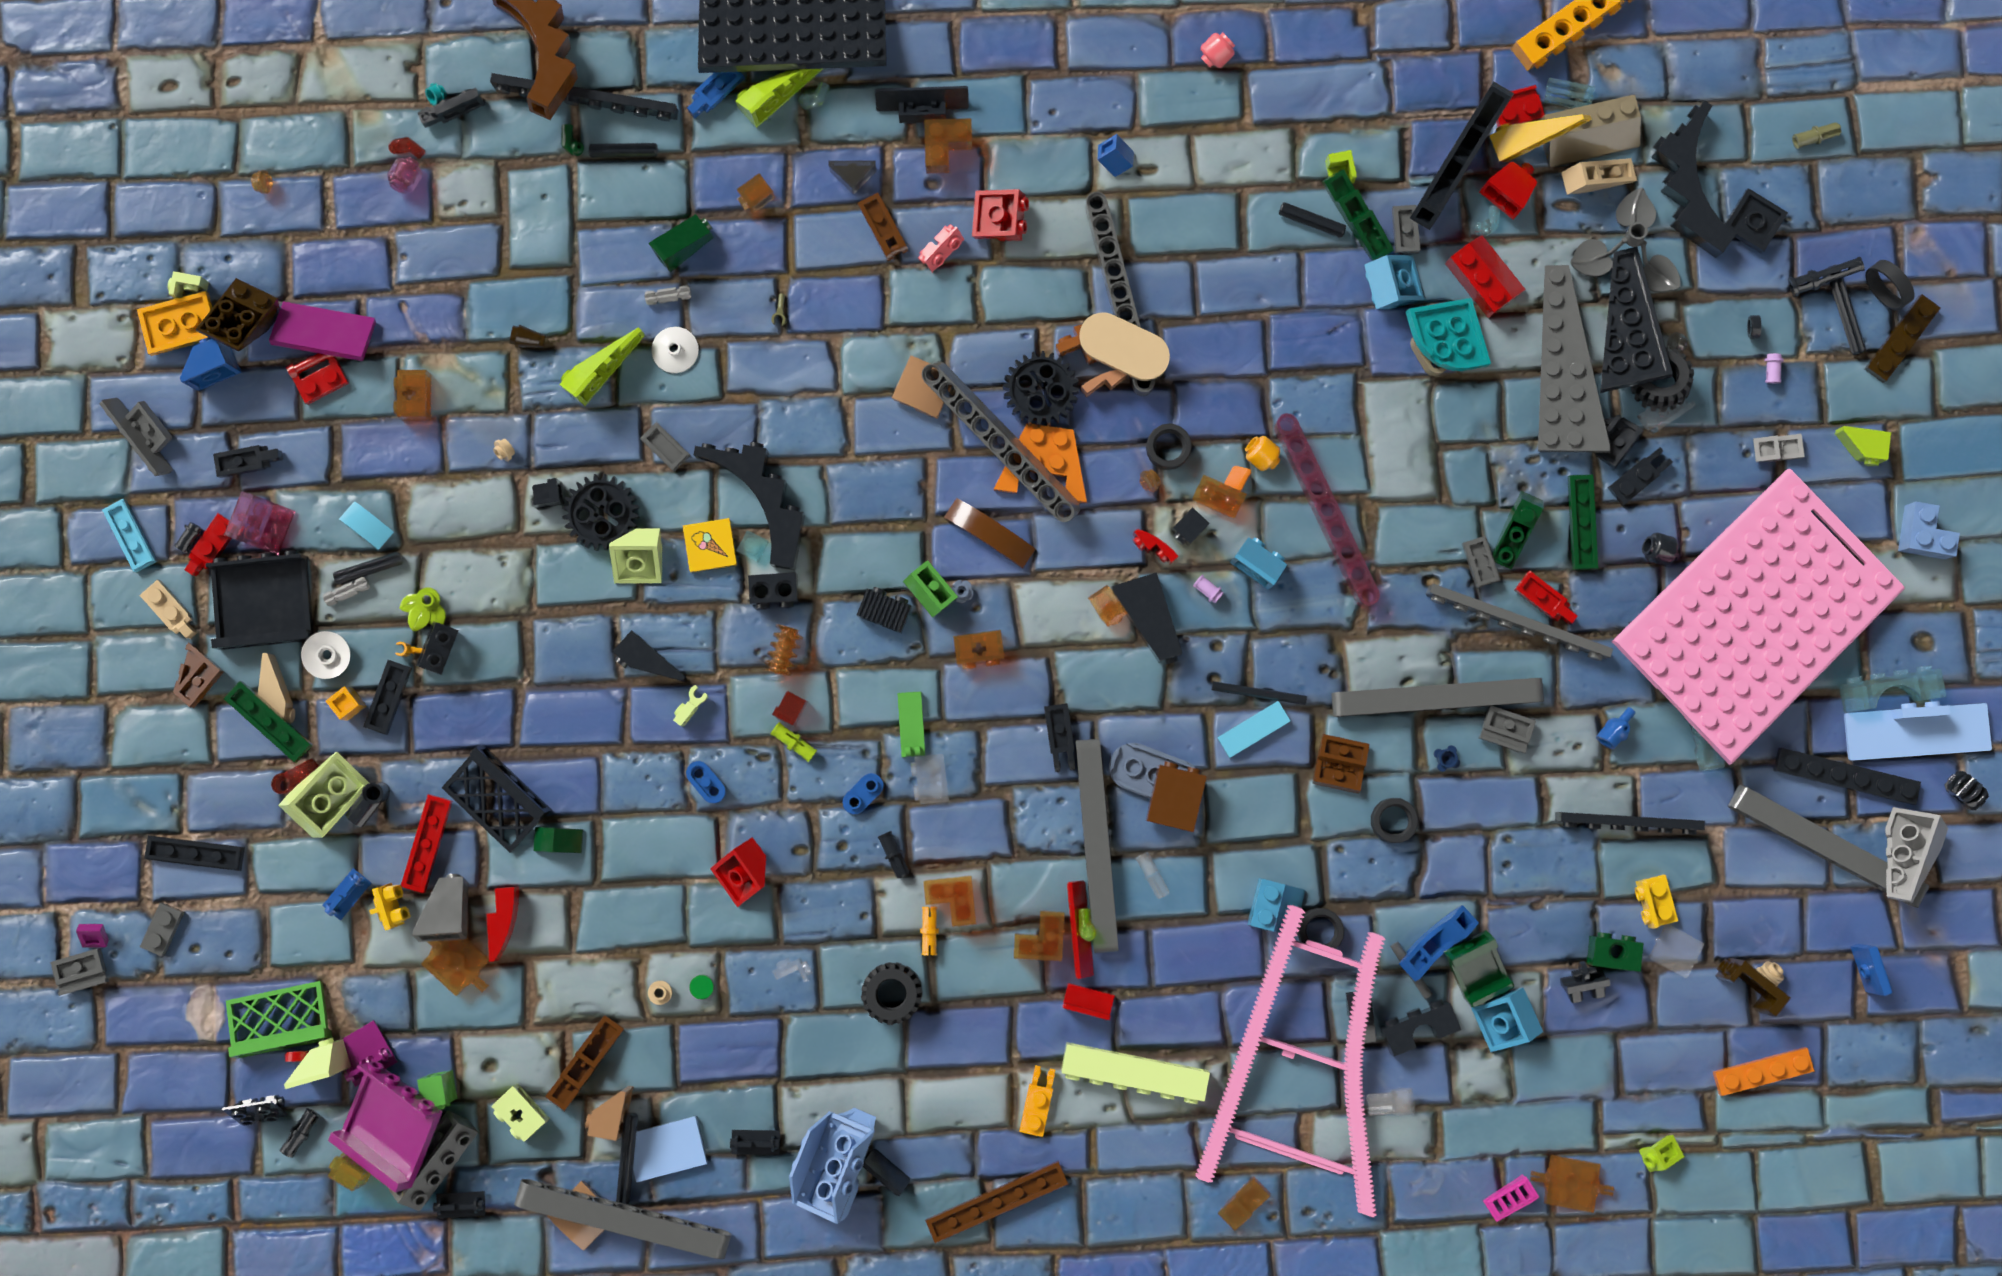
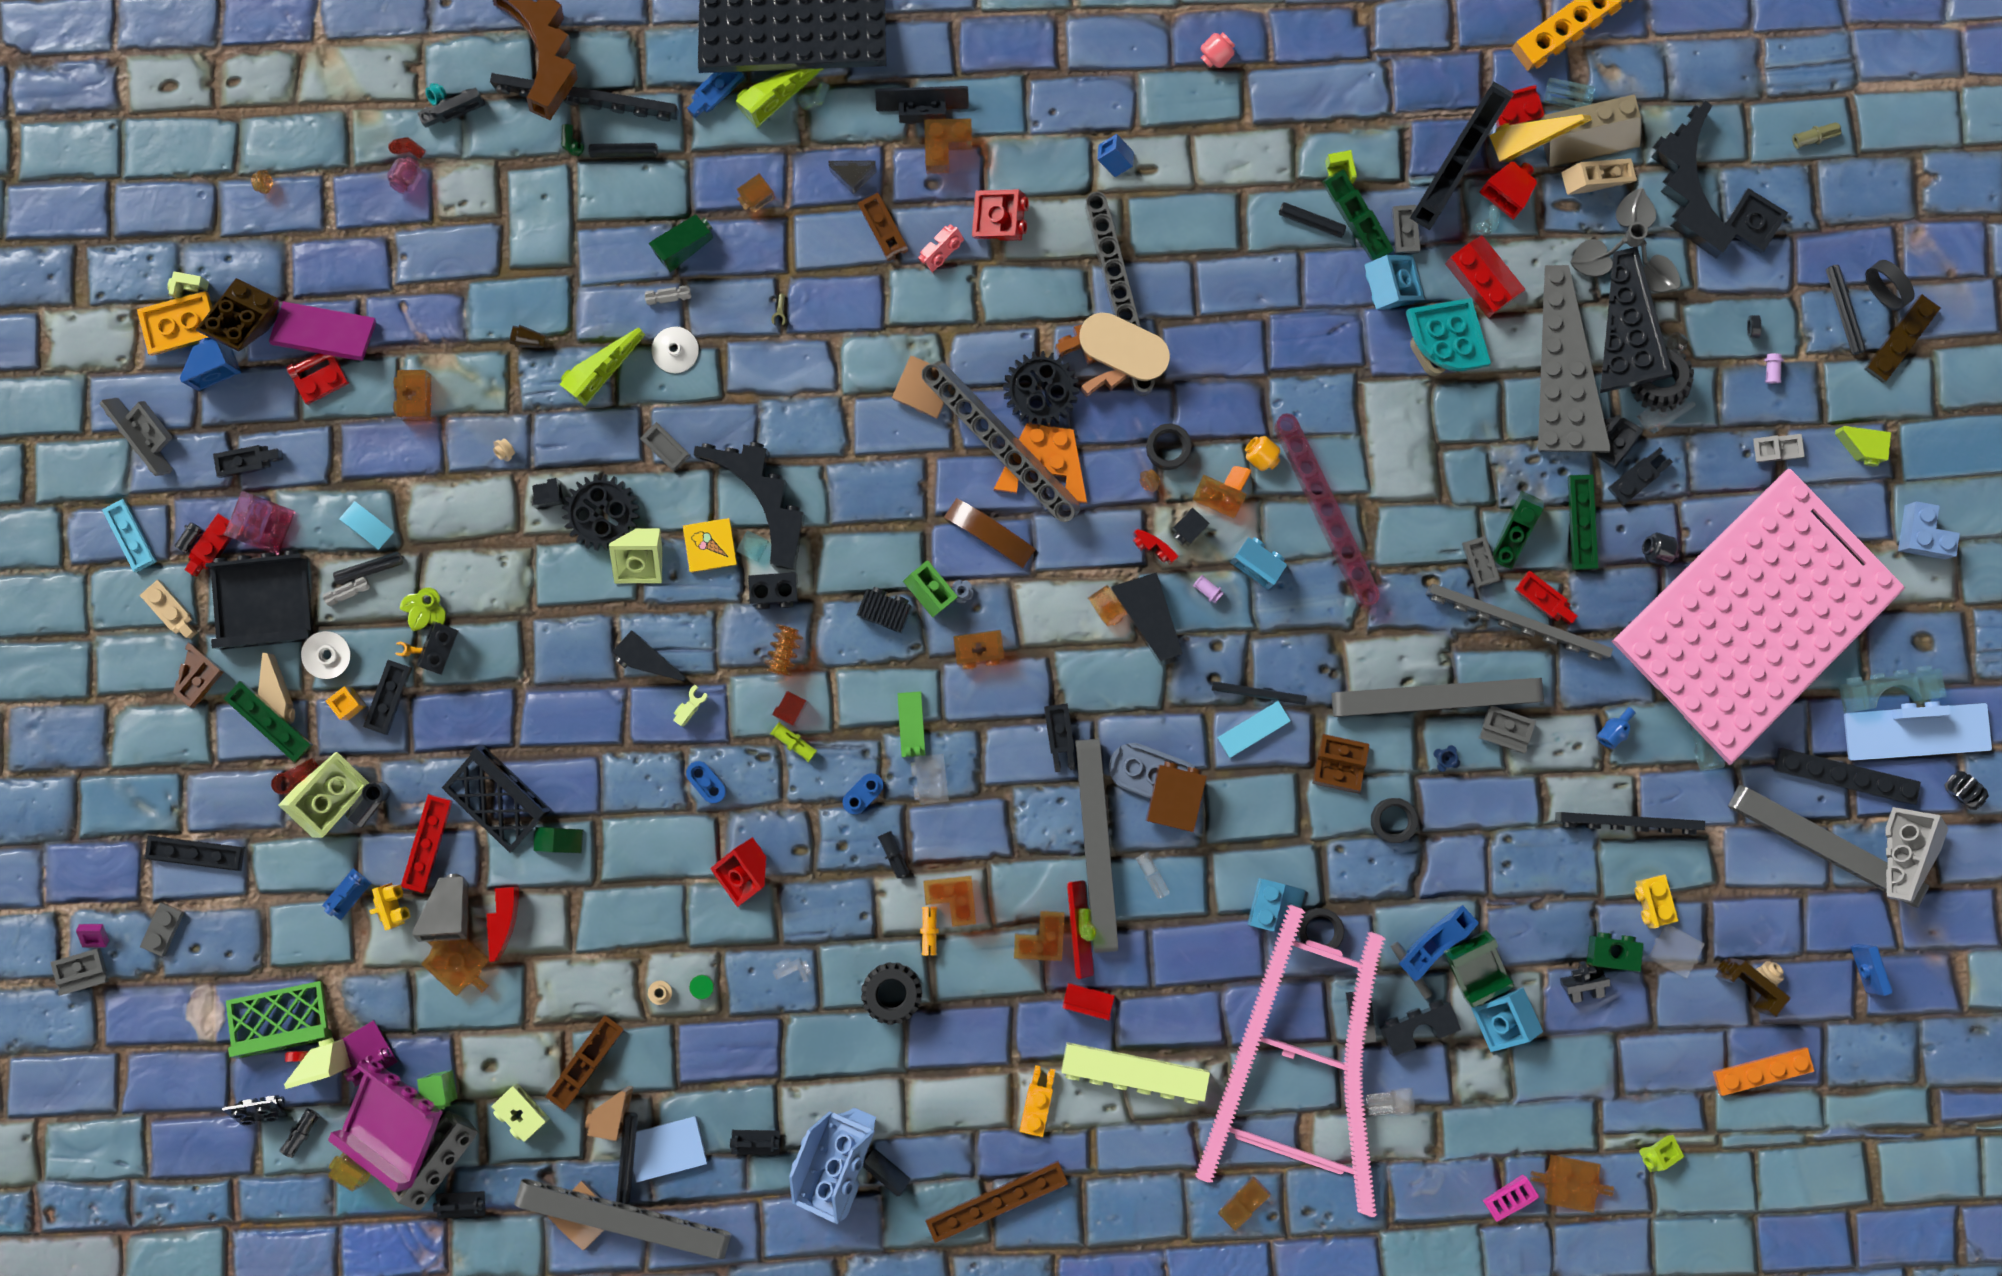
(1812, 277): black pin -> none

